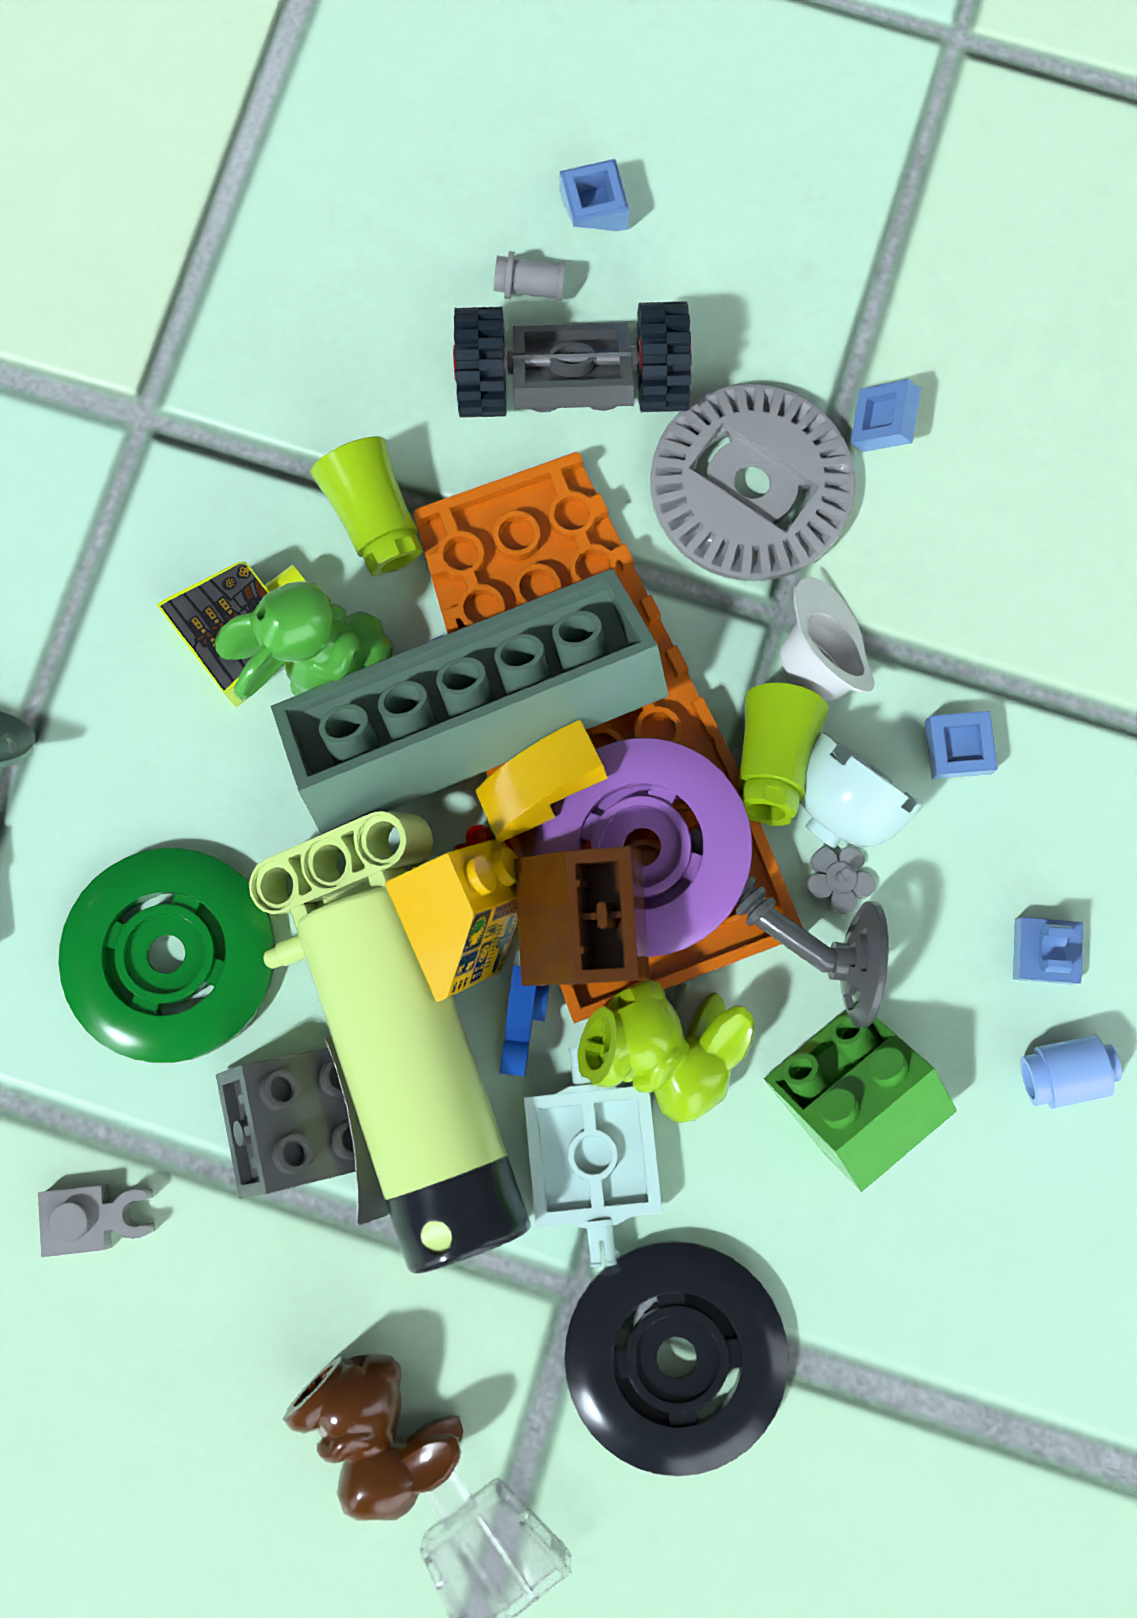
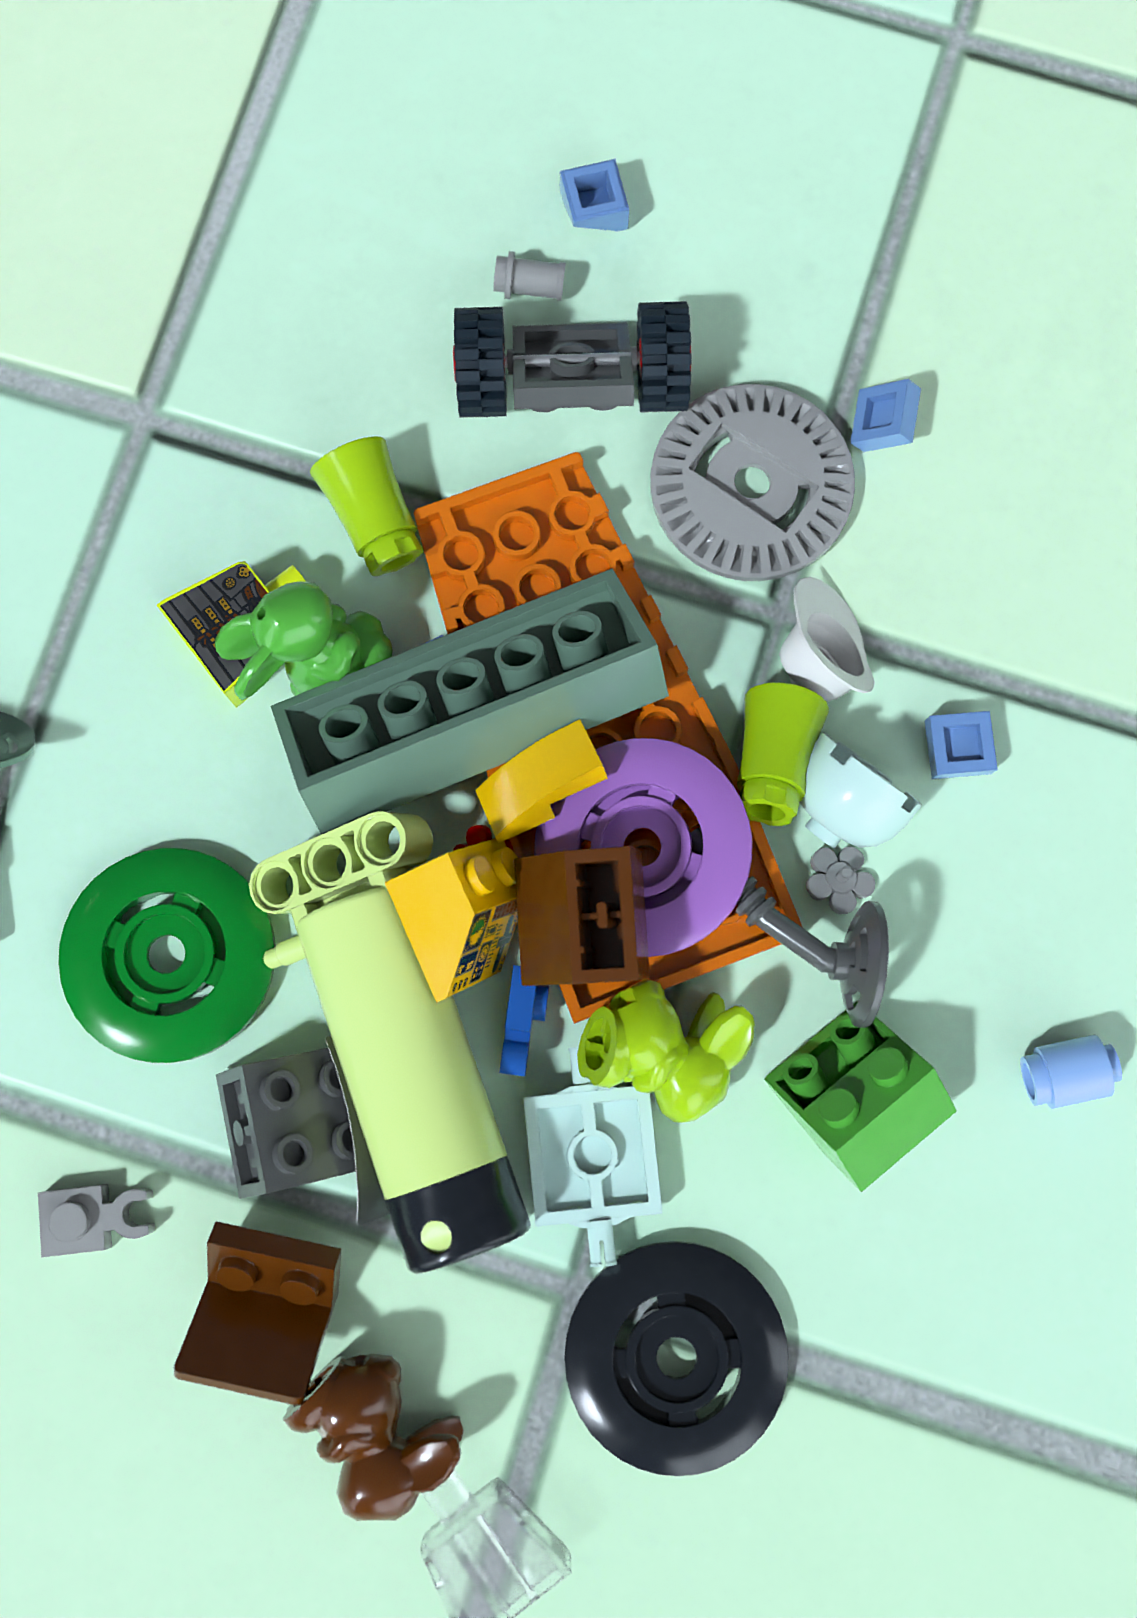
(260, 1314): none -> reddish brown bracket
(1048, 951): medium blue tile -> none

